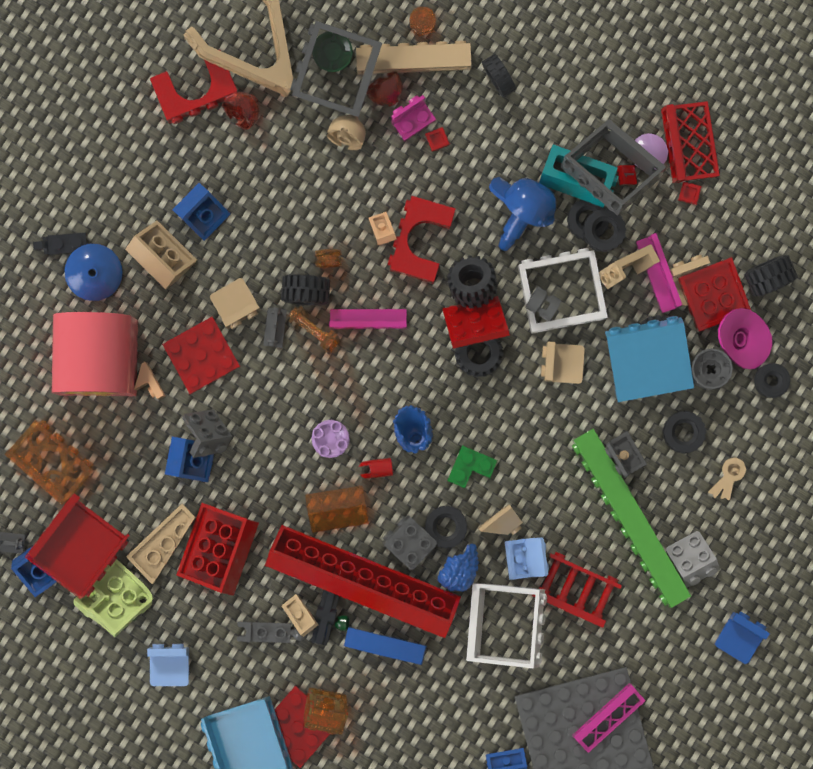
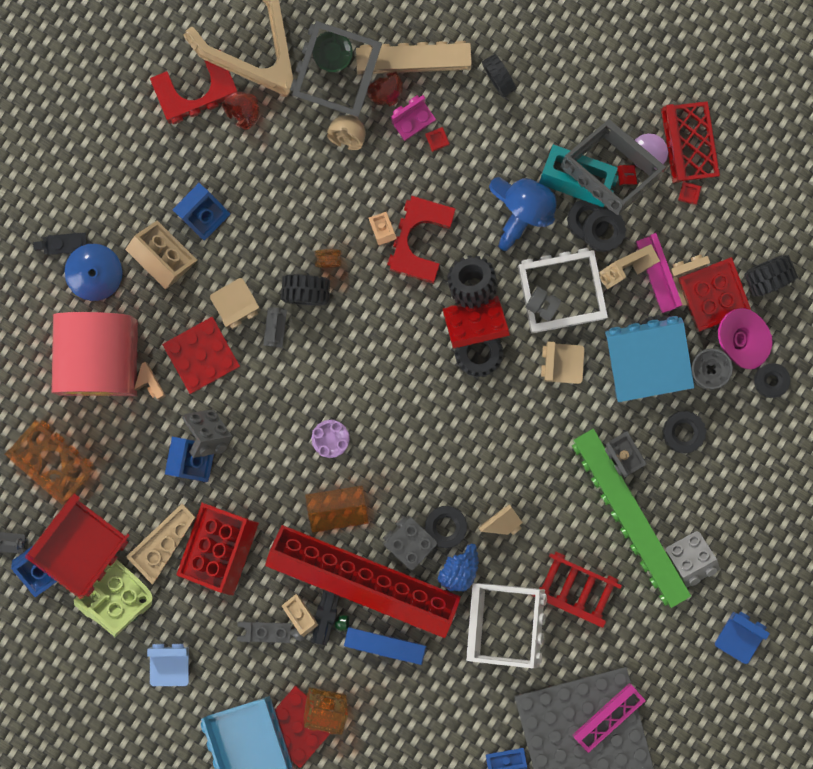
(328, 340): clear orange fence -> none
(368, 319): dark pink fence -> none
(378, 468): red piece -> none
(412, 427): blue piece -> none
(422, 21): clear orange wheel -> none
(469, 461): green plate -> none
(526, 558): light blue bracket -> none
(733, 470): tan piece -> none

